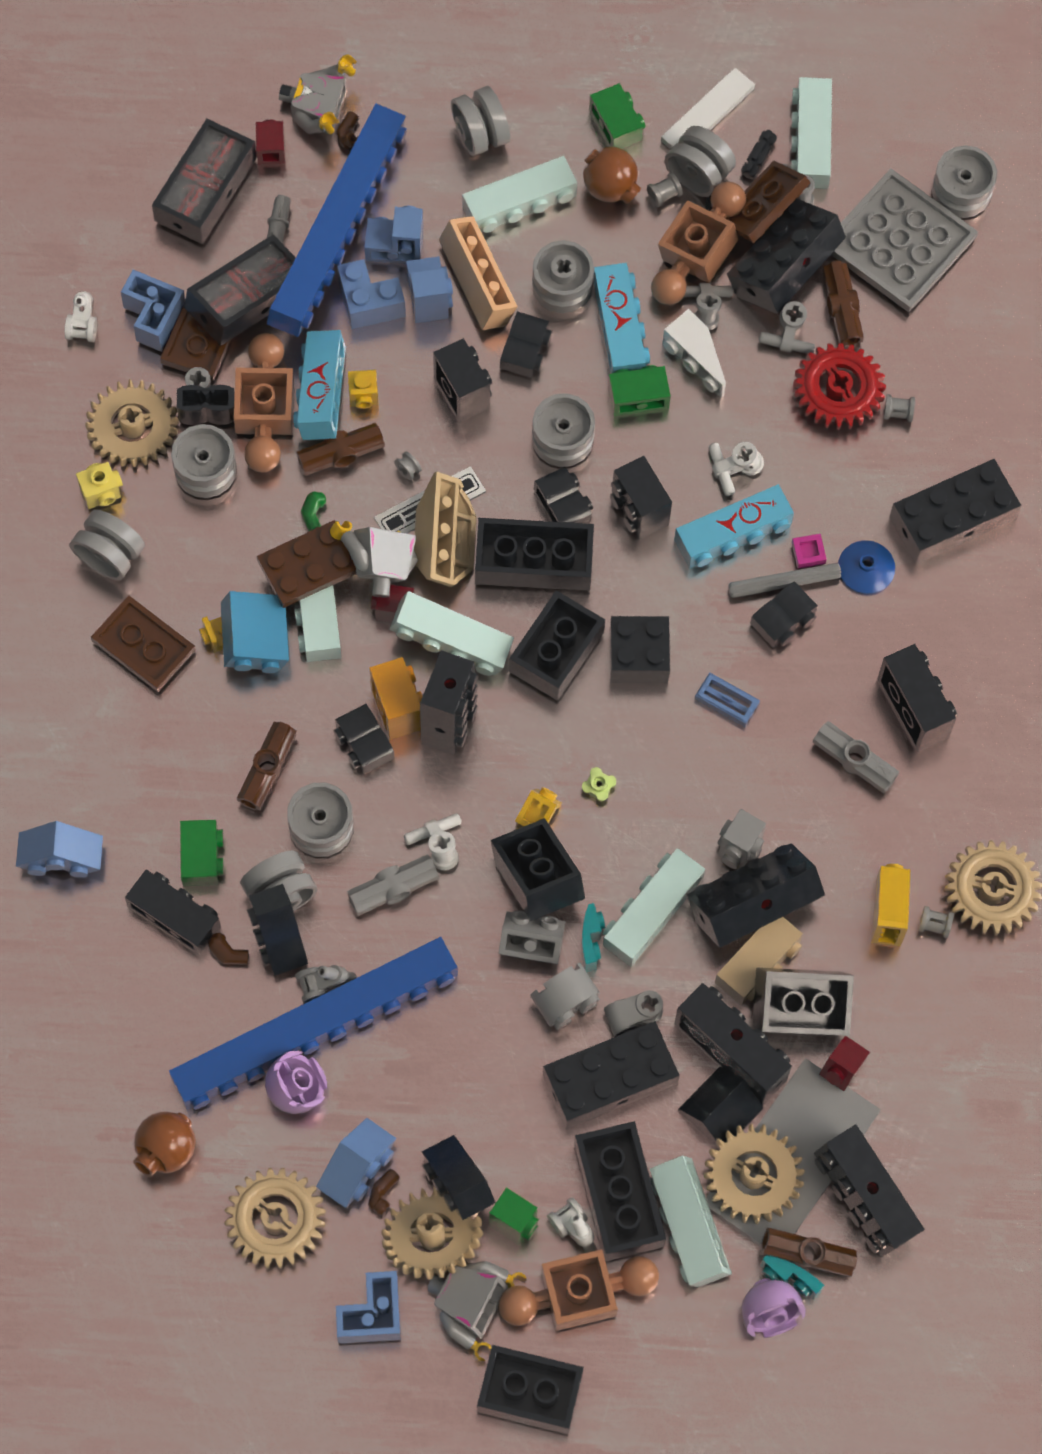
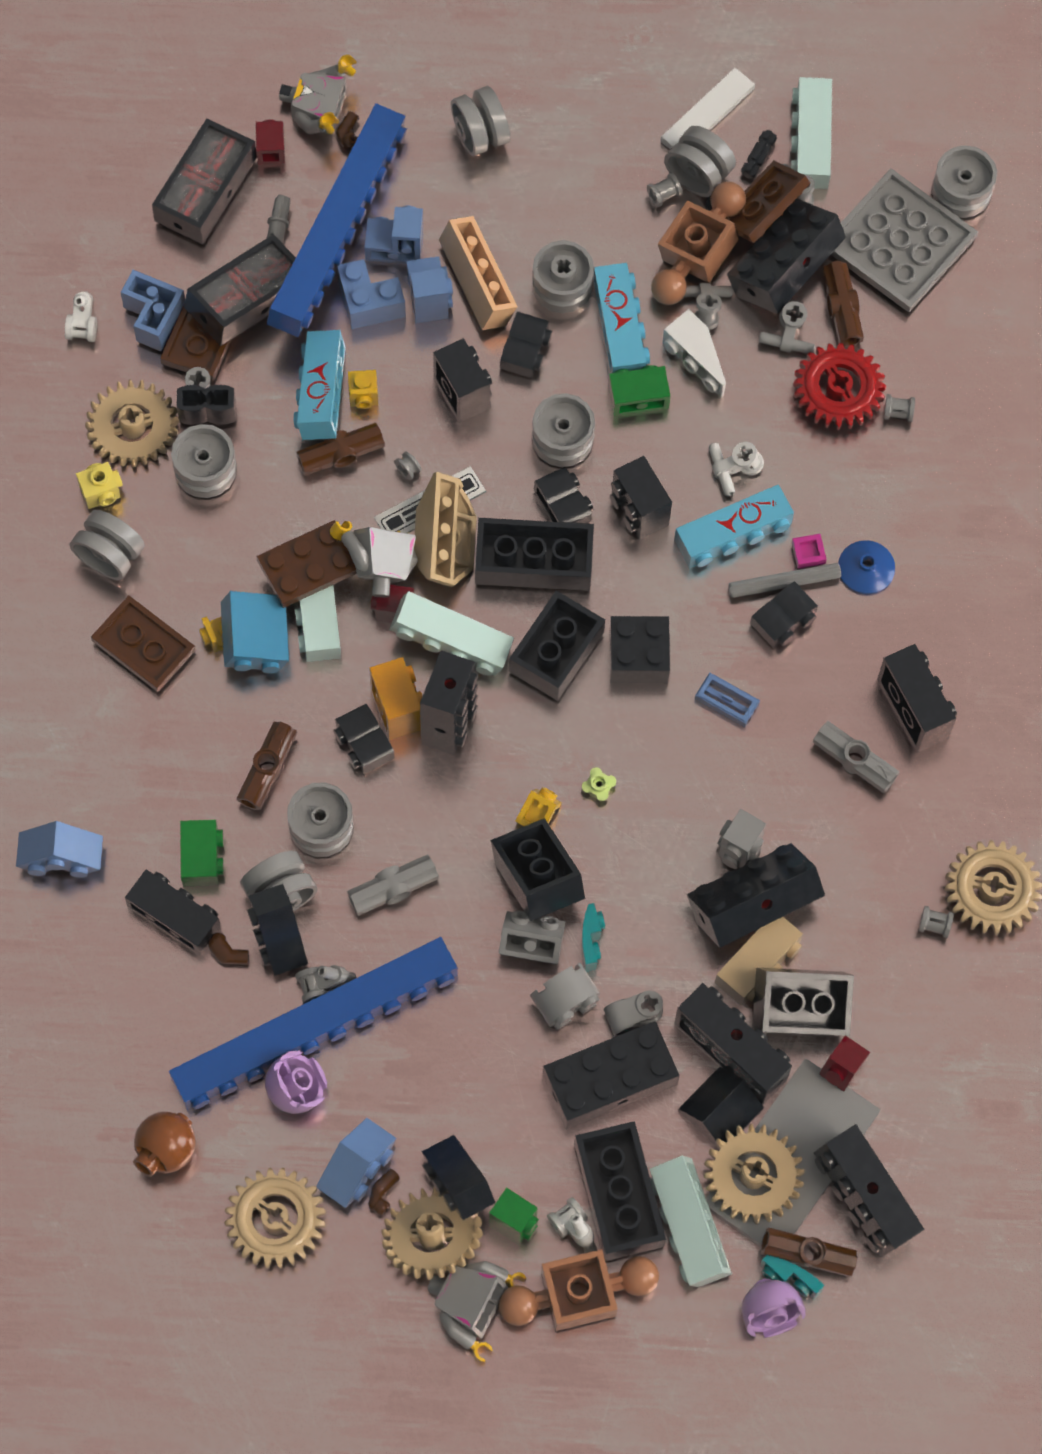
(264, 402): nougat brick -> none
(310, 507): green arm -> none
(376, 1319): medium blue brick -> none
(440, 843): white piece -> none
(521, 194): light aqua brick -> none
(530, 1389): black brick -> none
(611, 175): dark orange brick -> none
(616, 116): green brick -> none
(653, 907): light aqua brick -> none
(891, 905): yellow slope -> none
(955, 511): black brick -> none

